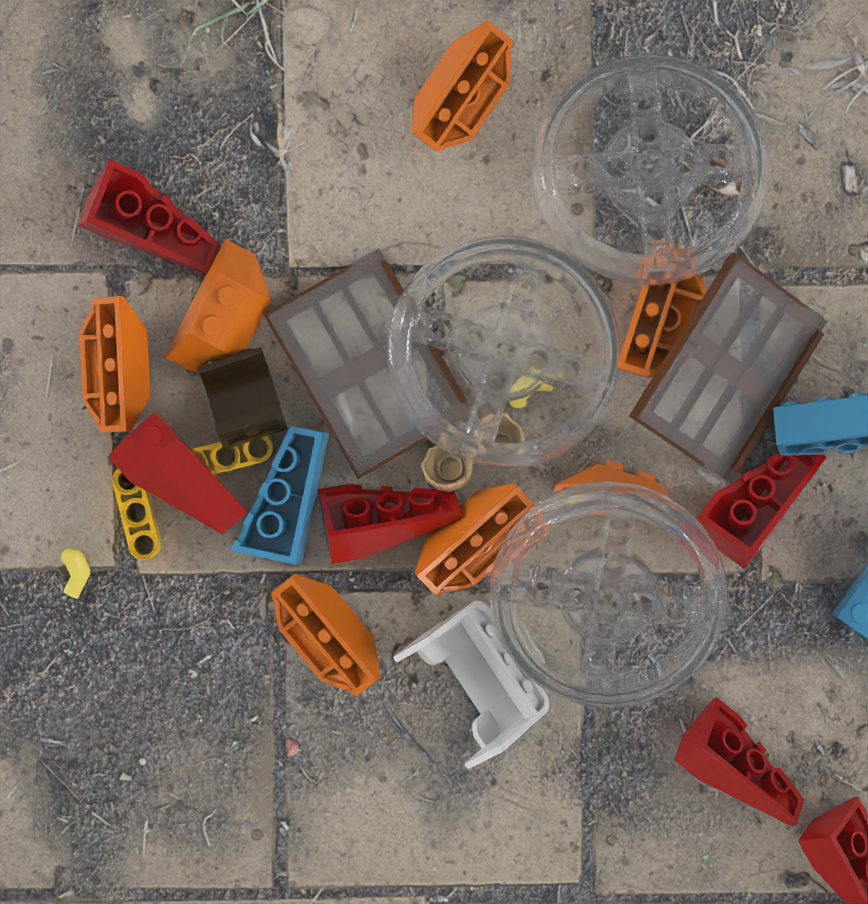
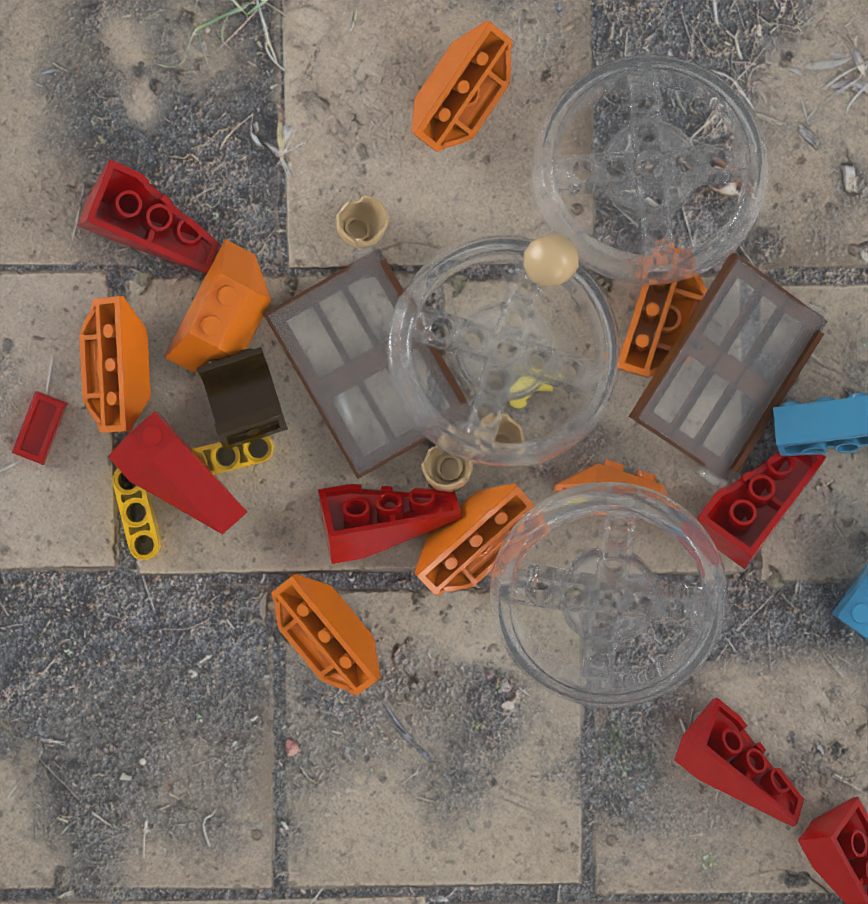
(39, 427): none -> red tile
(78, 570): light yellow arm -> none
(286, 501): dark azure wedge -> none
(362, 222): none -> tan hair
(494, 683): white windscreen -> none
(550, 260): none -> tan hair

